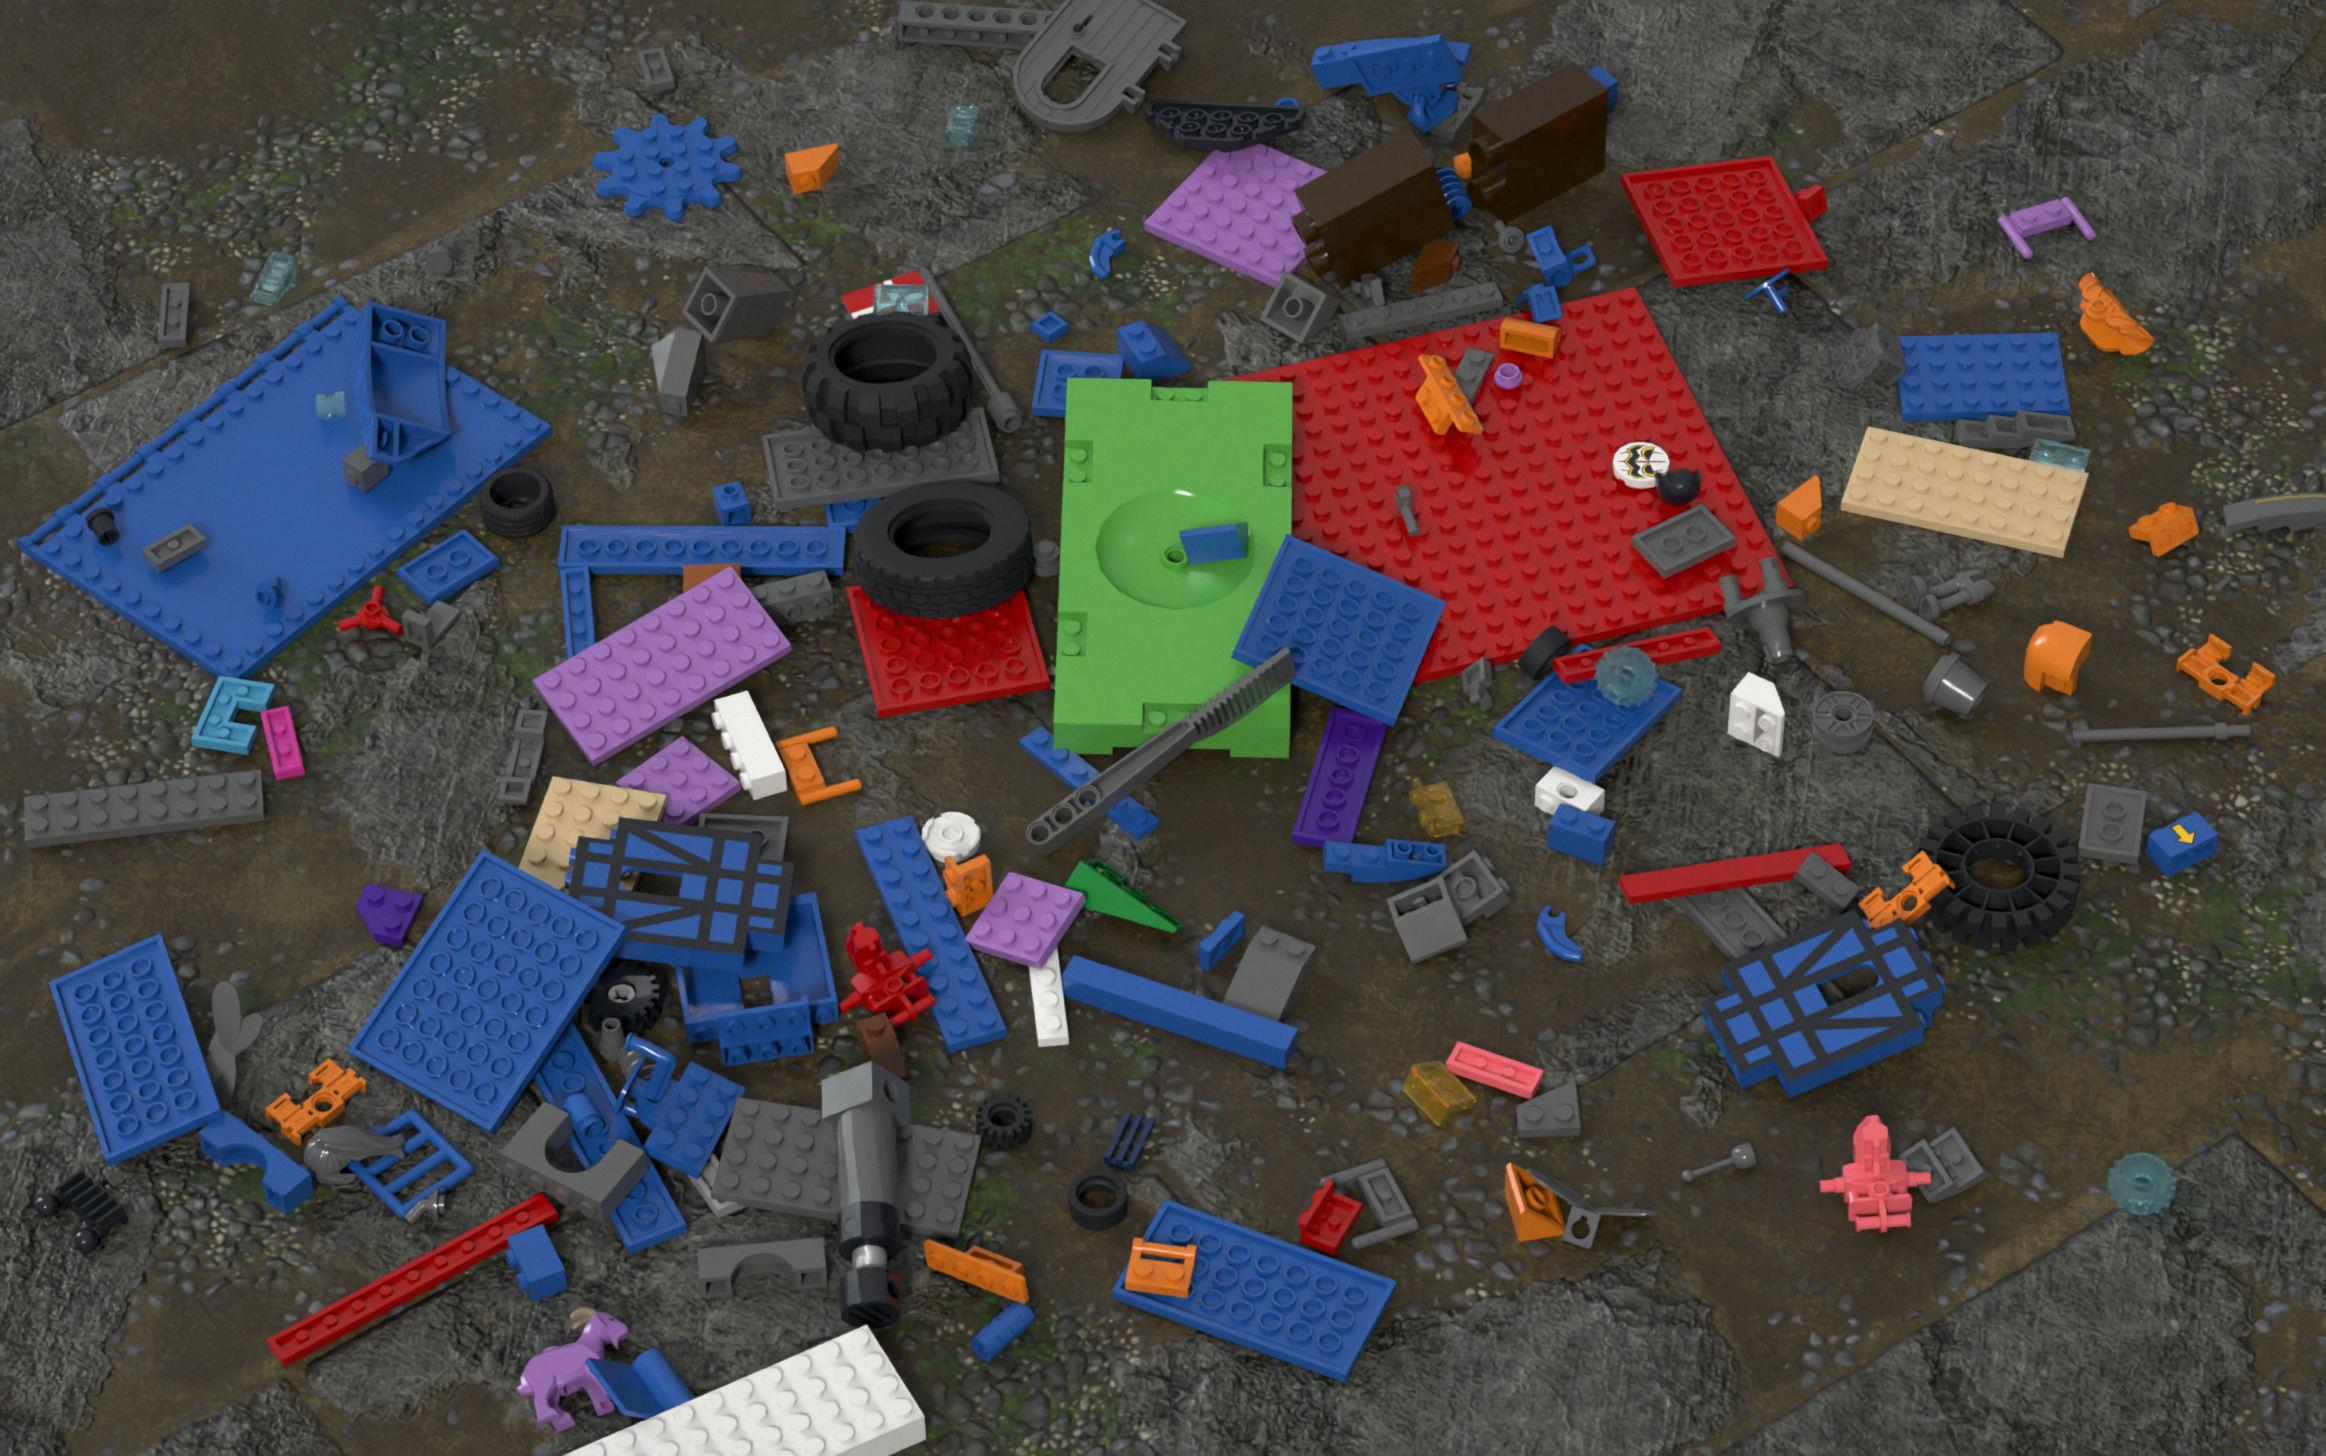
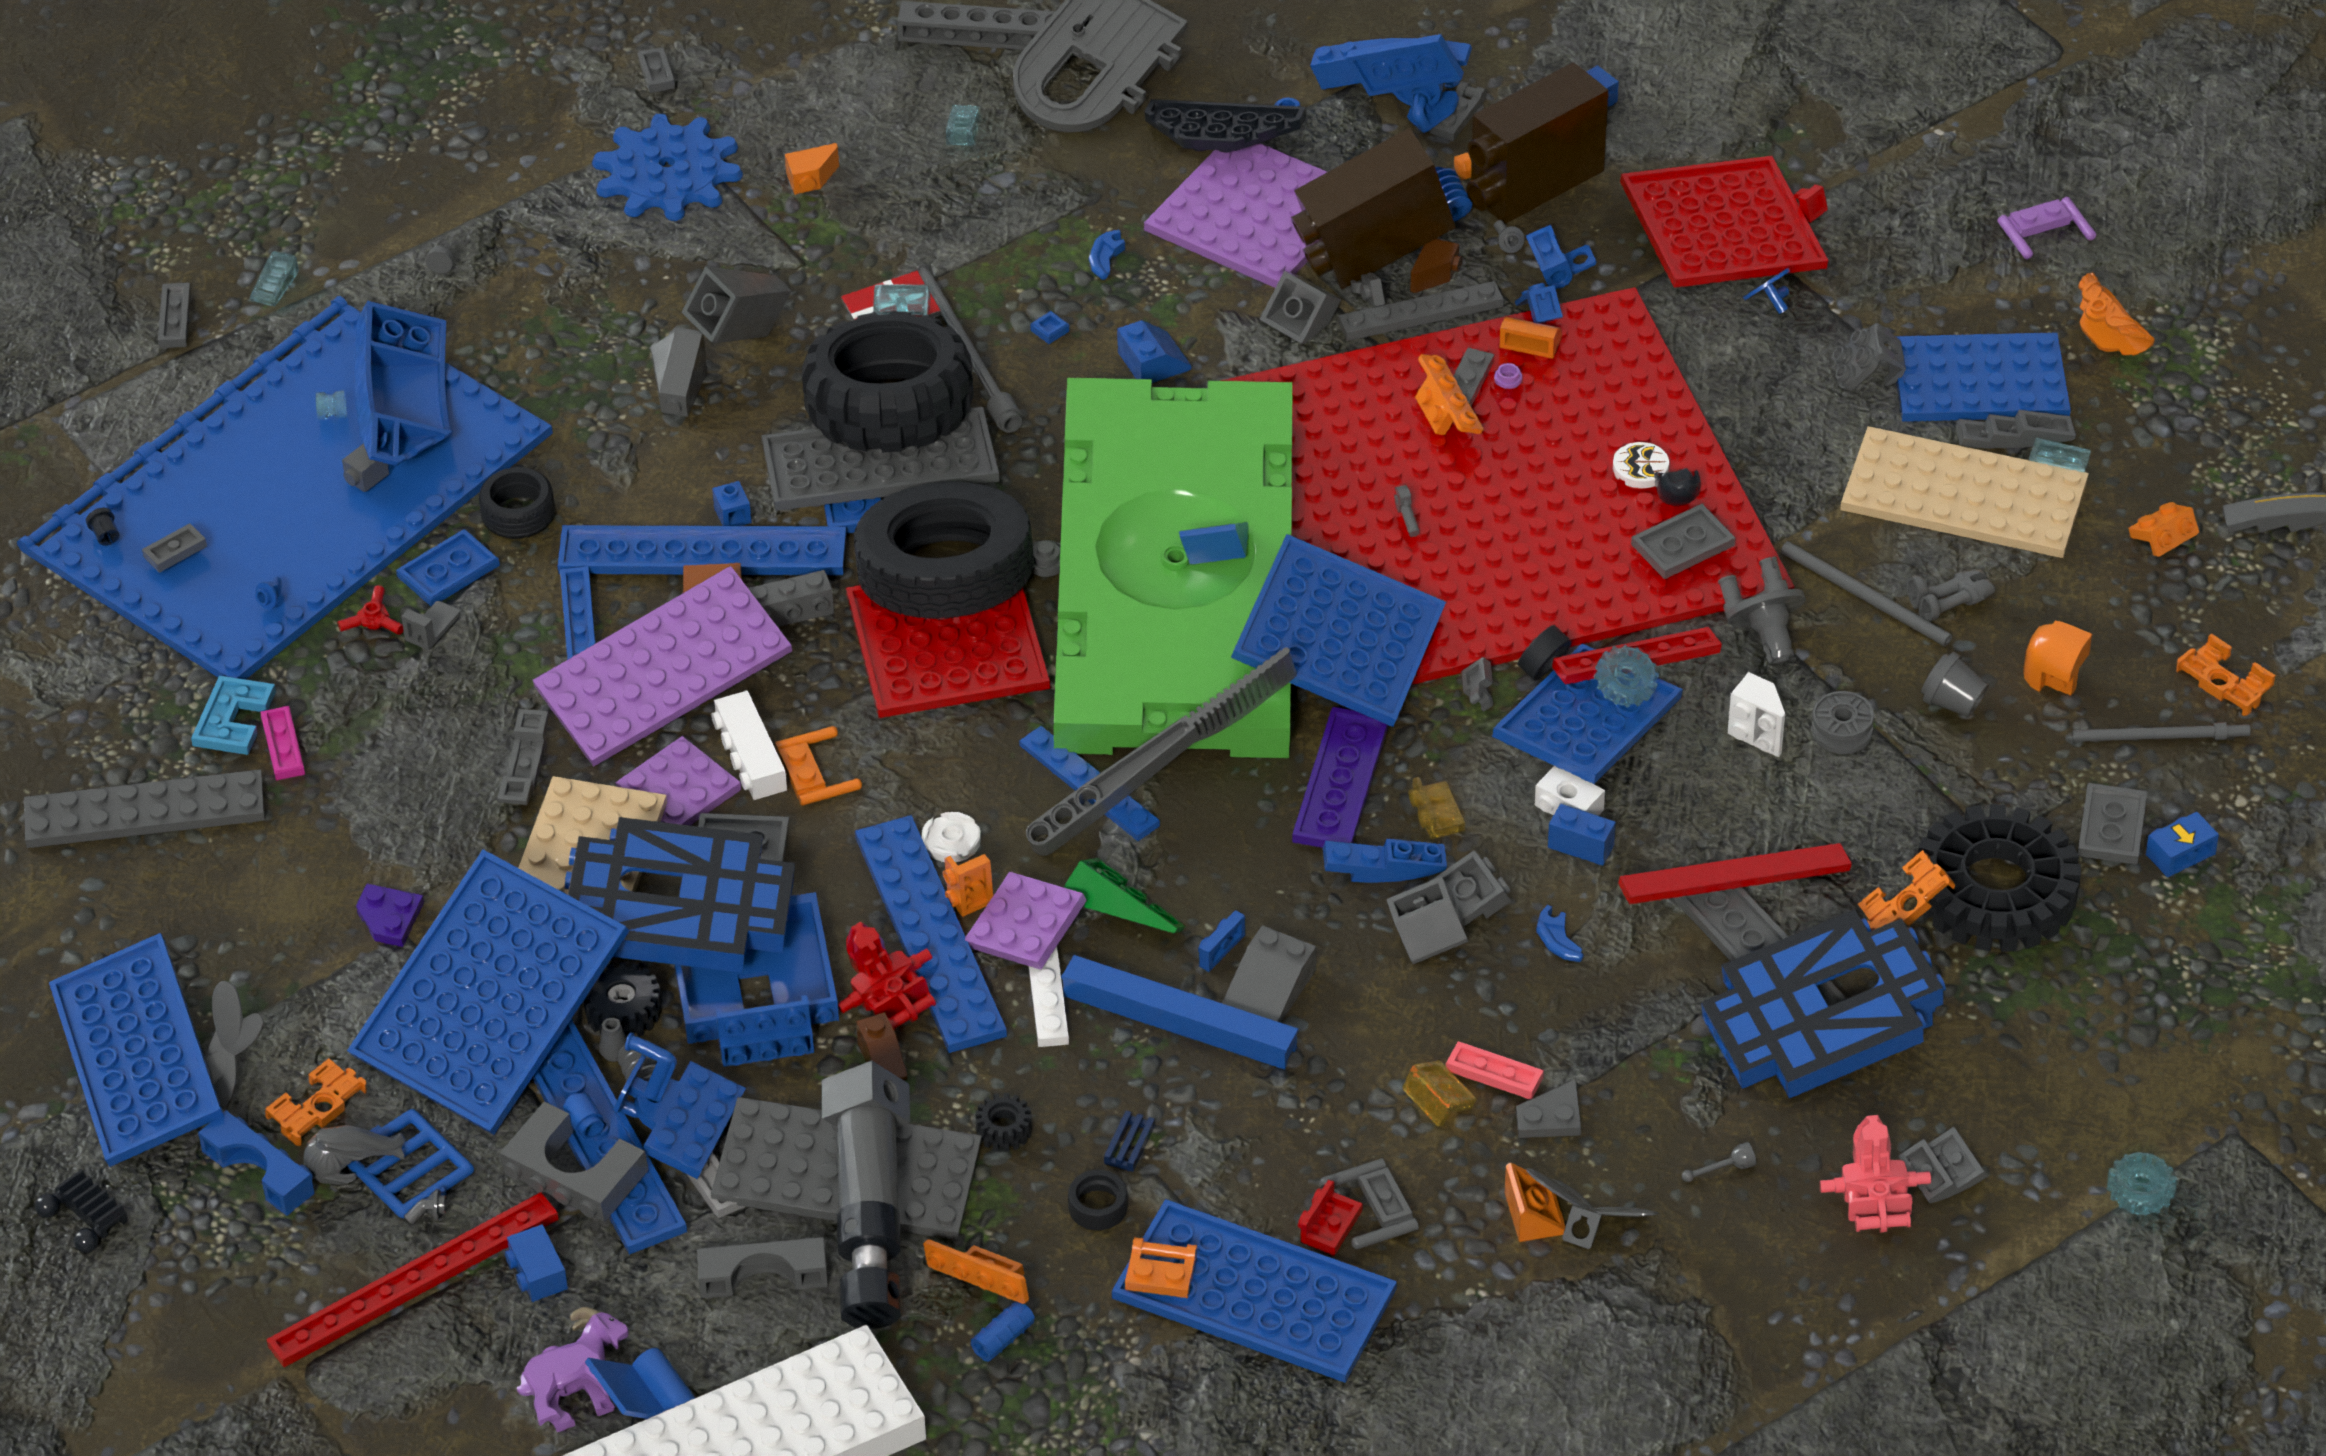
(1059, 365): blue plate -> none
(1801, 510): orange slope -> none
(1826, 882): dark grey plate -> none

